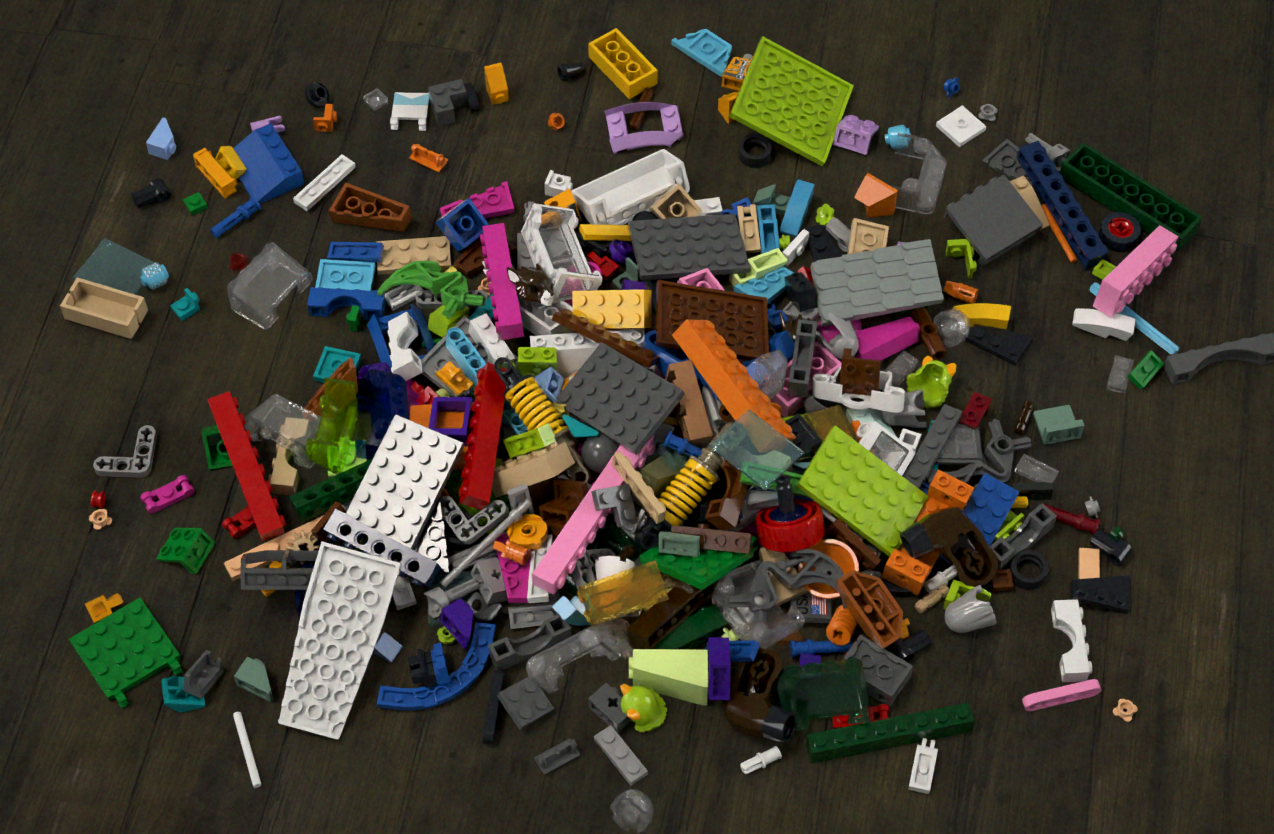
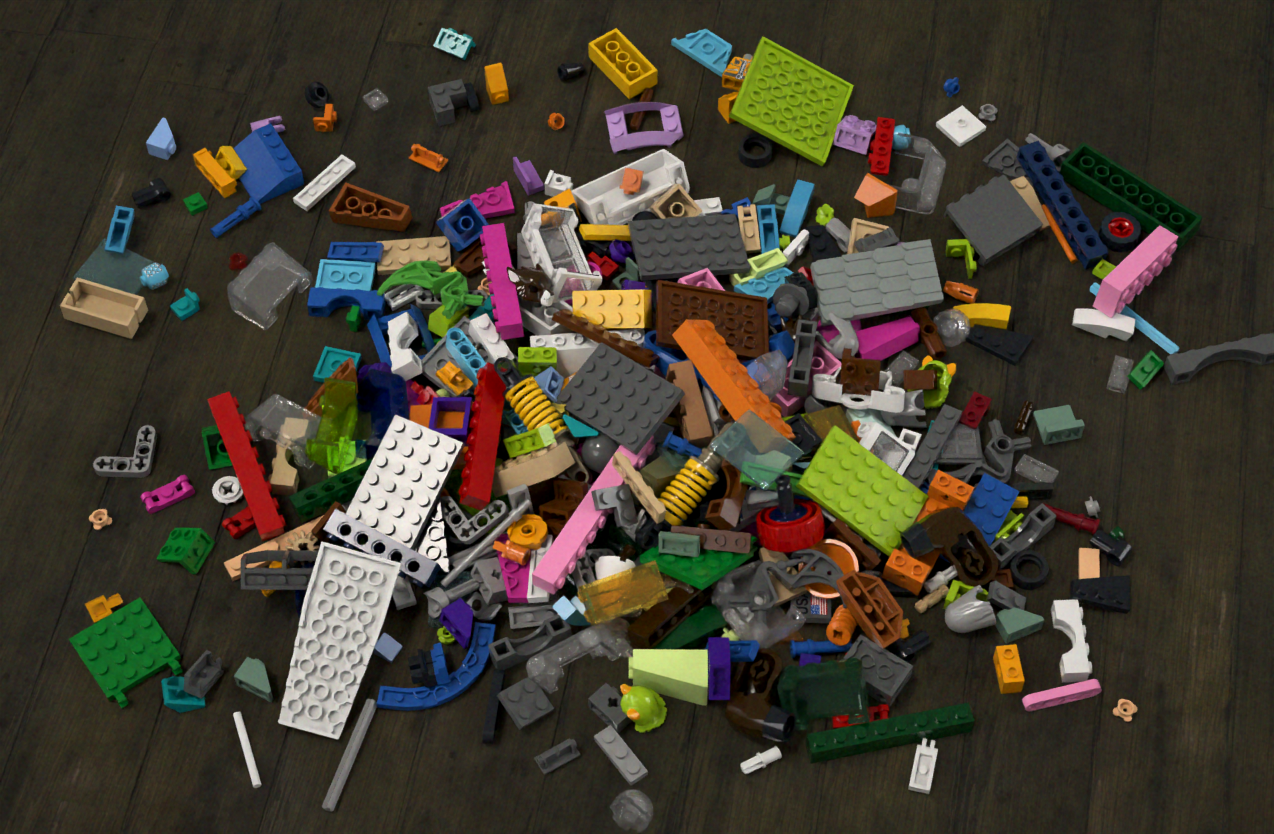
(98, 499): red bush -> none
(119, 230): none -> dark azure slope
(227, 483): none -> white gear
(349, 755): none -> light grey axle
(410, 107): white flag -> none
(454, 43): none -> bracket
(527, 176): none -> medium lavender panel
(632, 181): none -> orange bracket
(790, 300): none -> dark grey plate
(881, 146): none -> red bracket
(883, 239): none -> dark grey hinge
(920, 379): none -> reddish brown slope
(1005, 597): none -> dark grey plate
(1008, 669): none -> light orange brick
(1017, 623): none -> sand green slope

